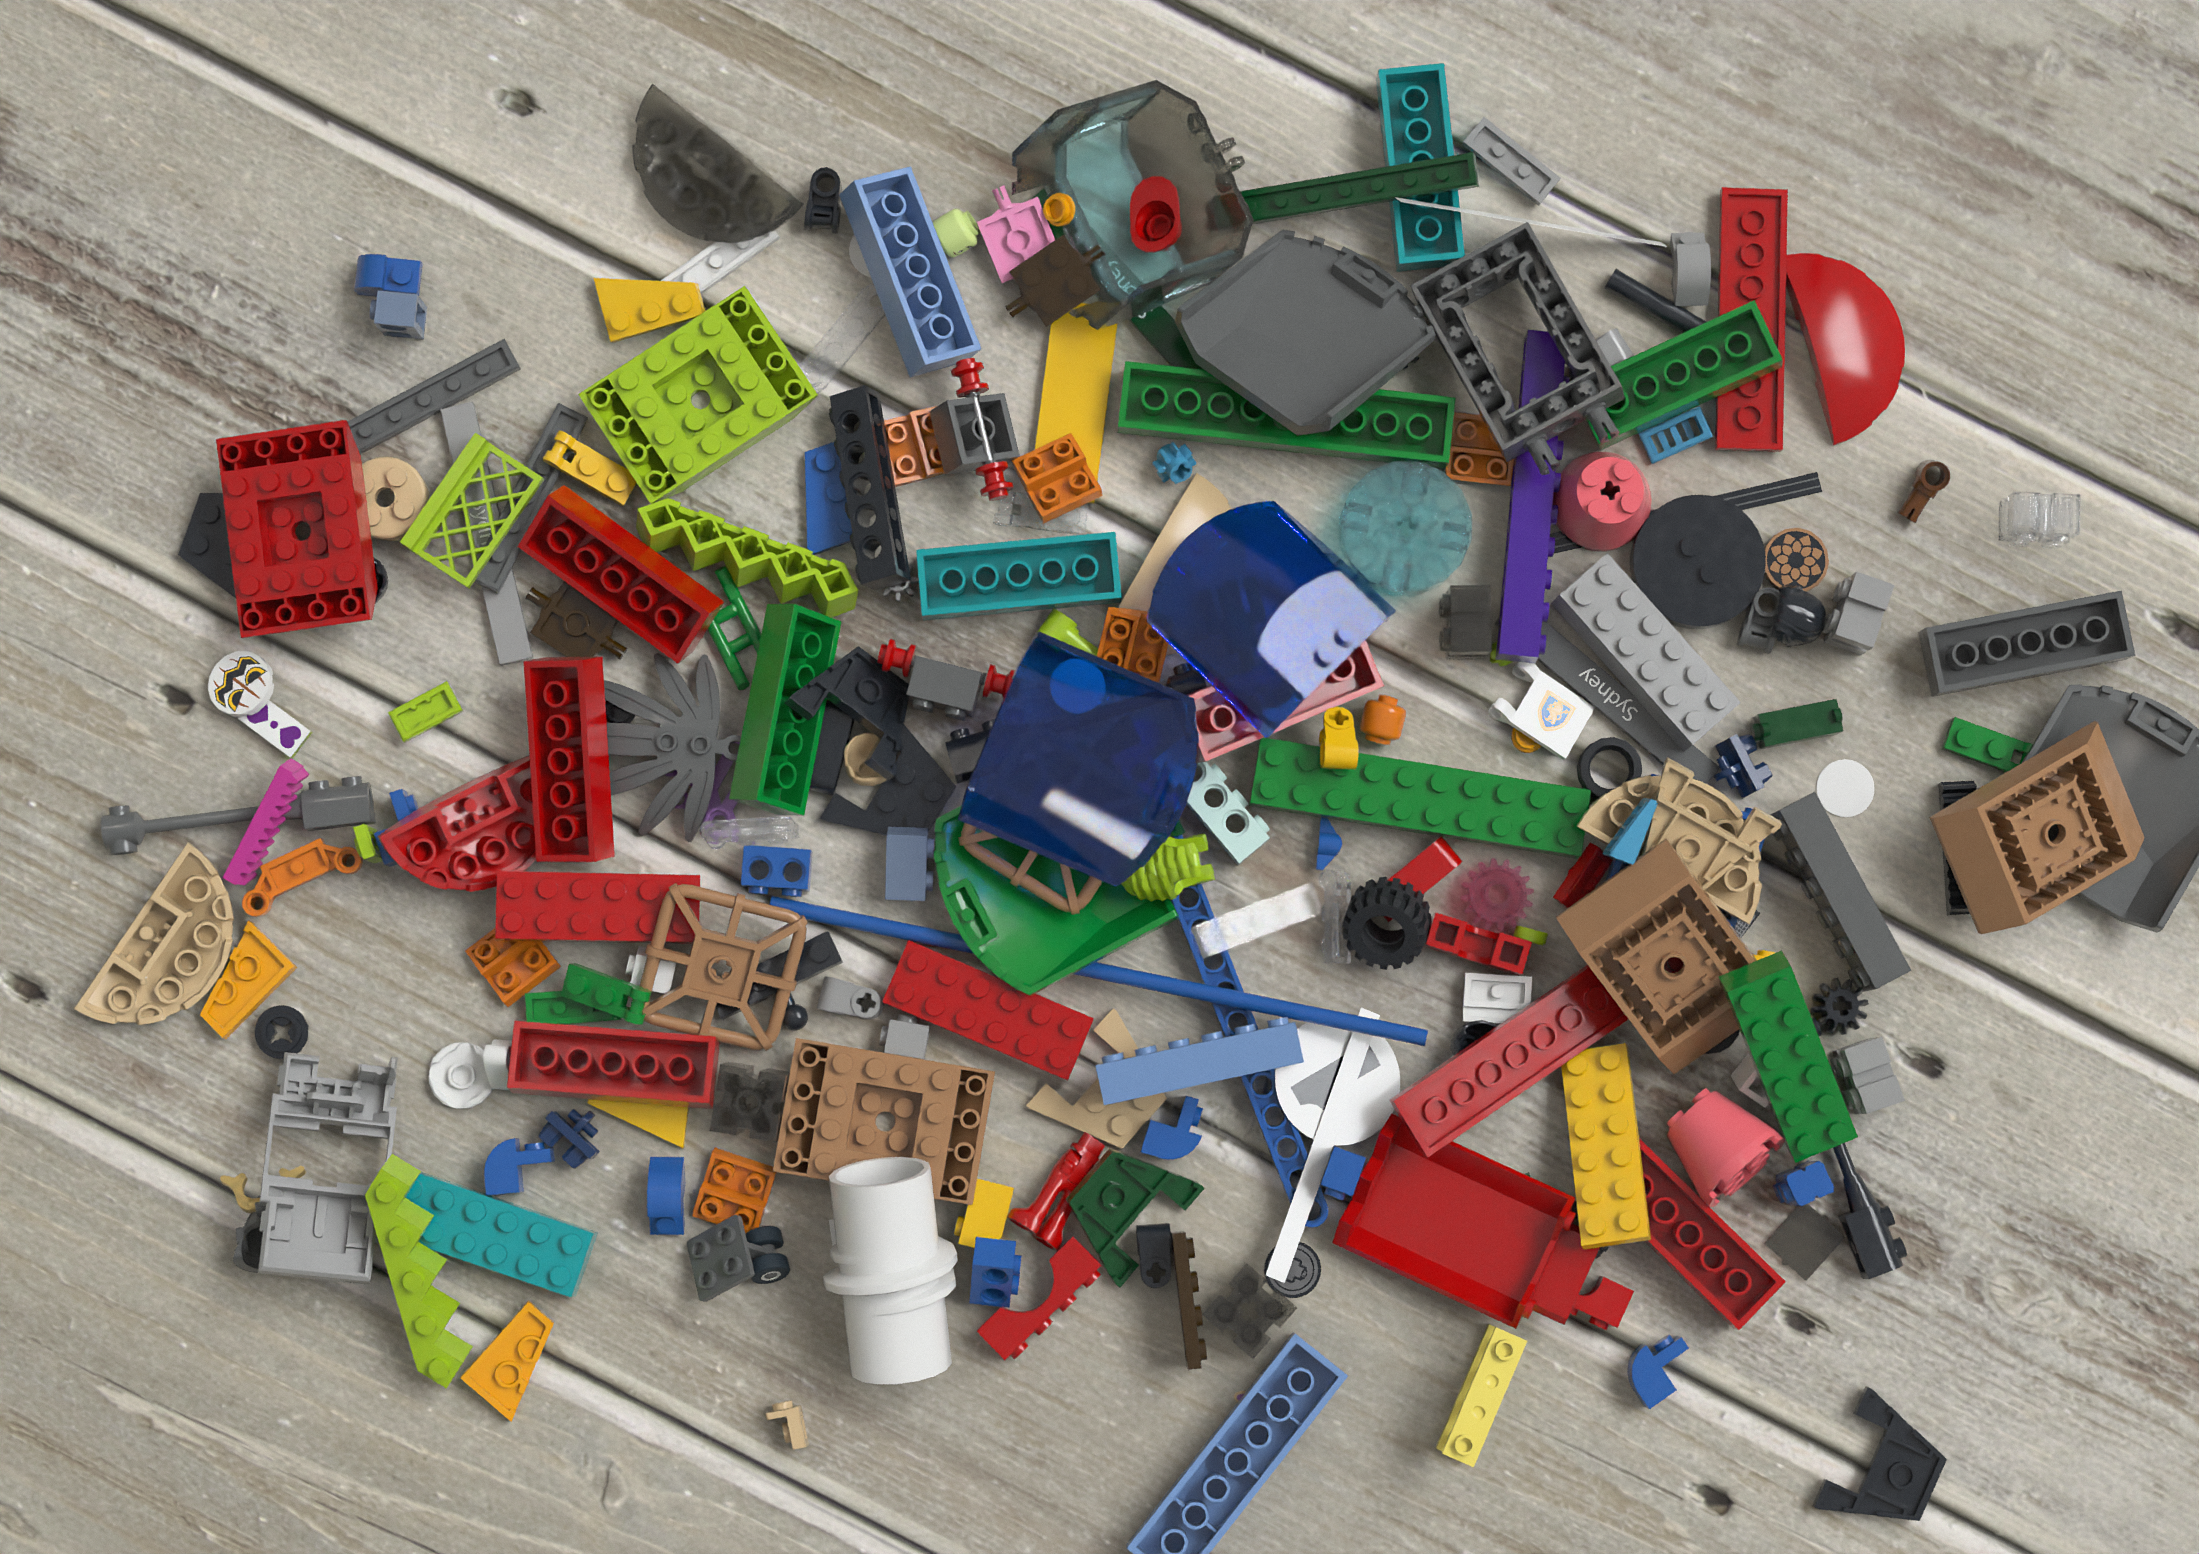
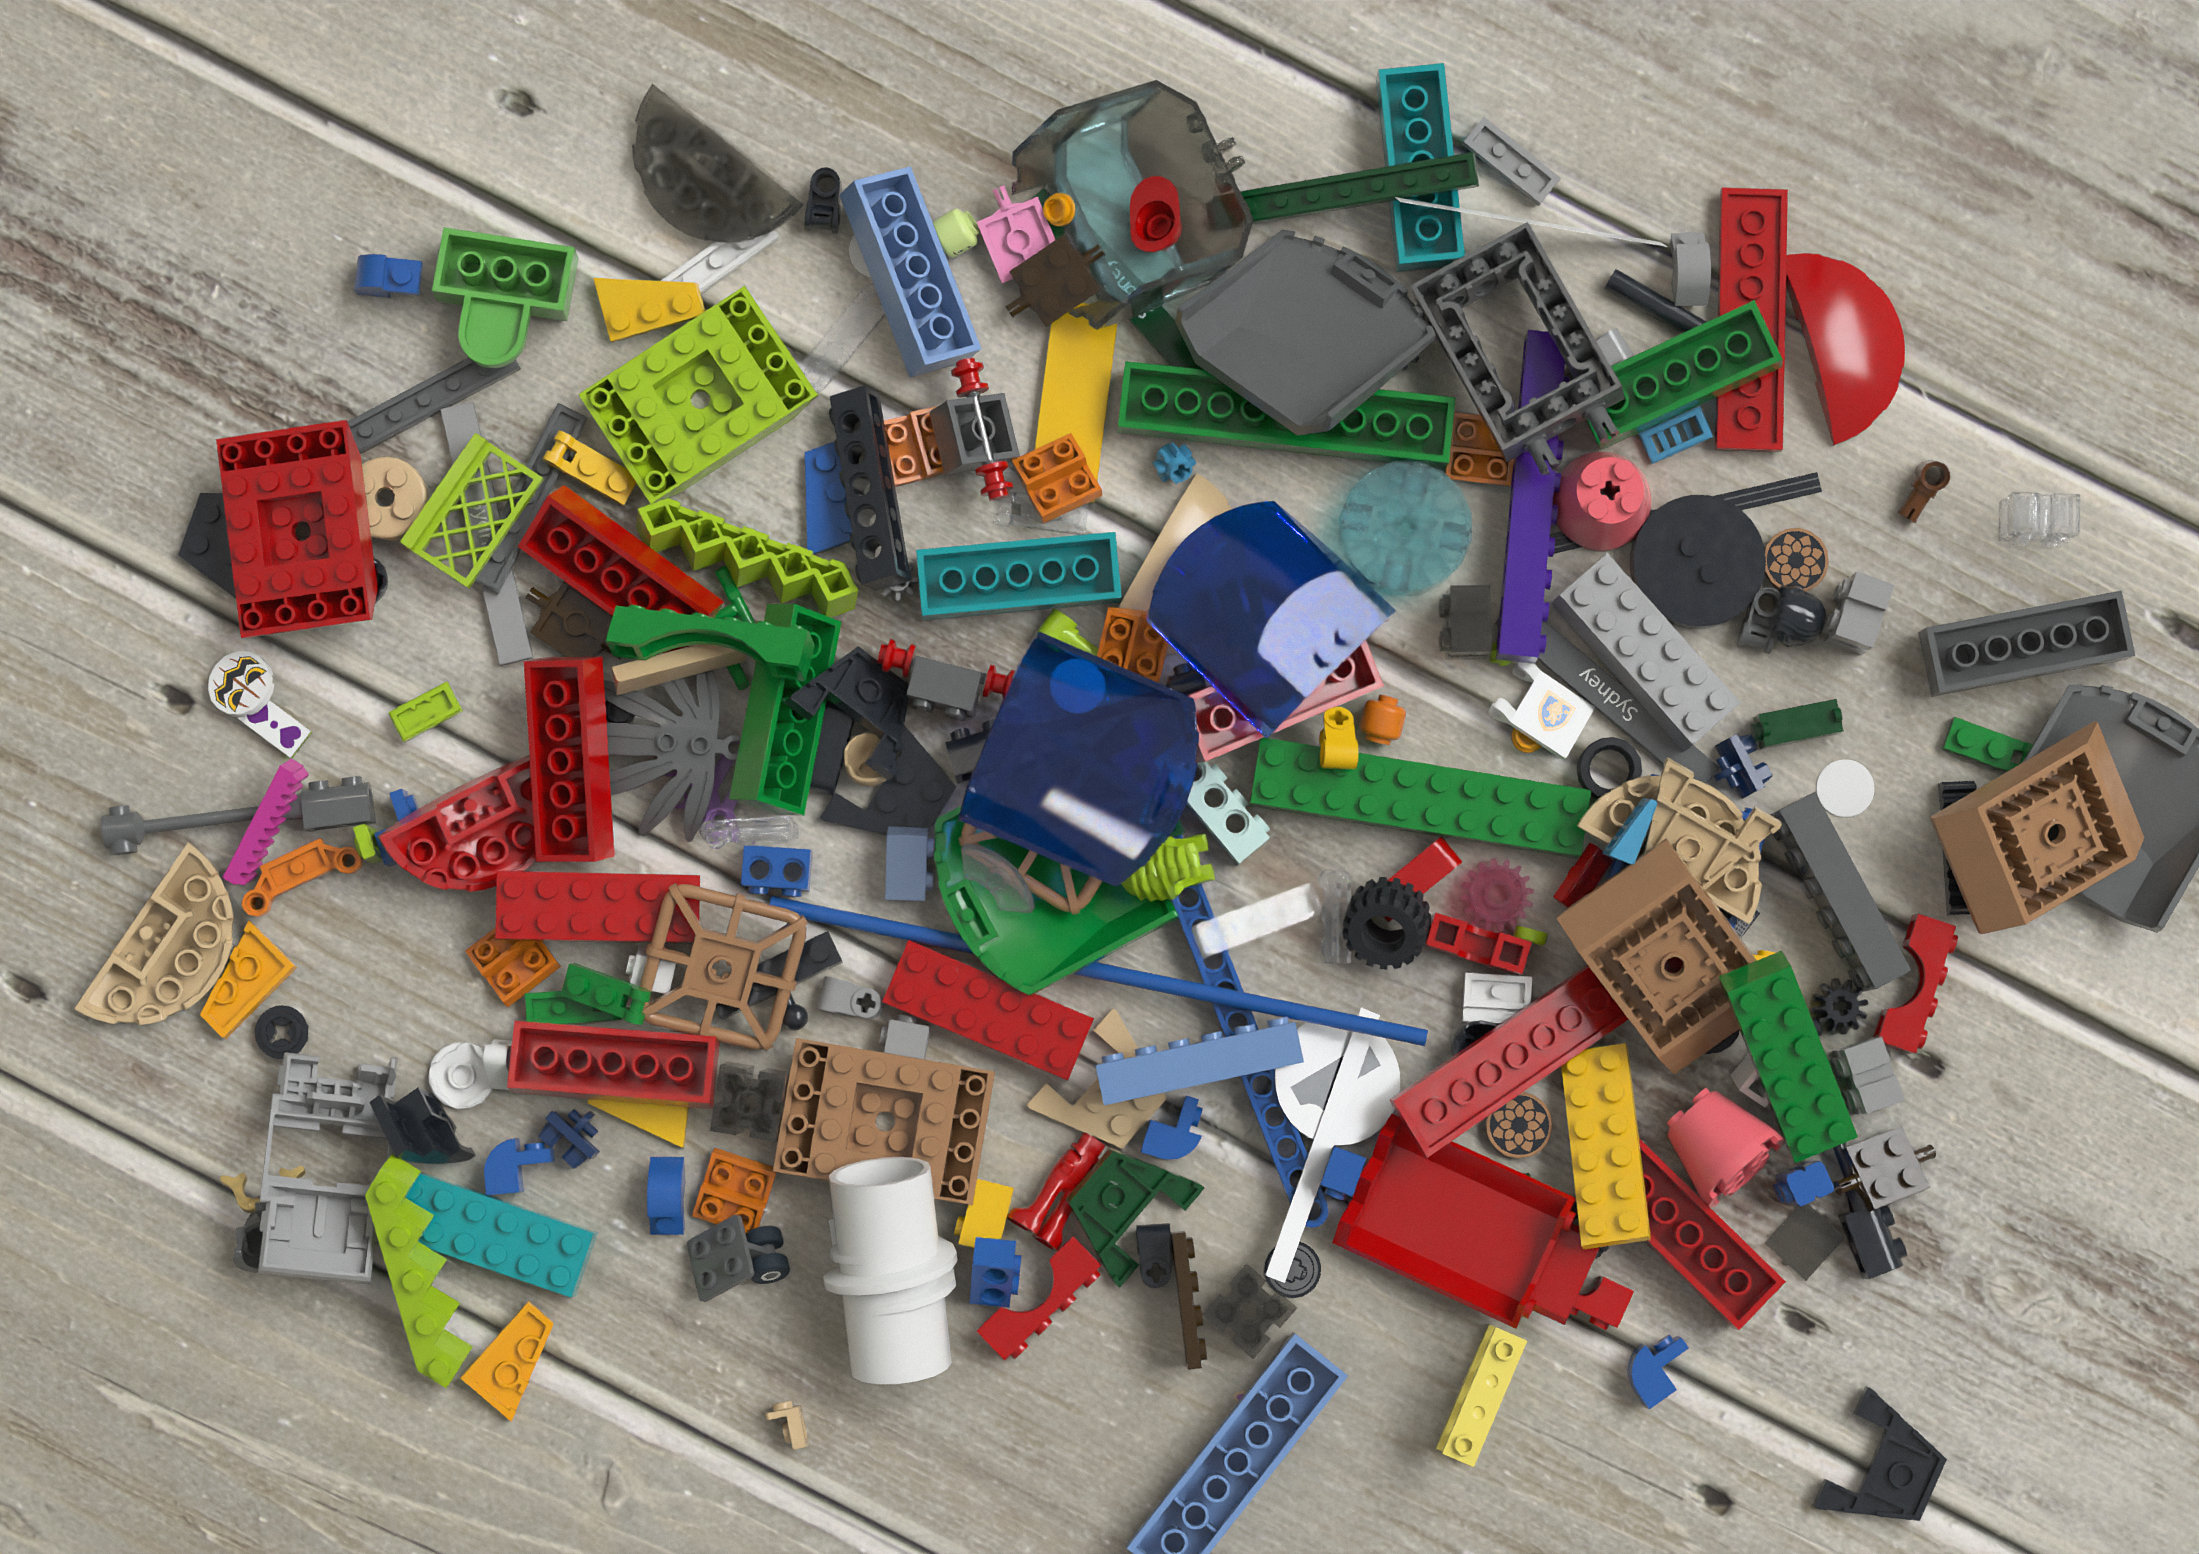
(399, 314): sand blue brick -> none
(420, 1129): none -> black slope
(500, 288): none -> bright green brick
(645, 633): none -> green arch
(672, 666): none -> tan slope
(998, 877): none -> clear tile
(1328, 844): blue piece -> none
(1520, 1127): none -> tile
(1885, 1169): none -> plate
(1928, 944): none -> red arch

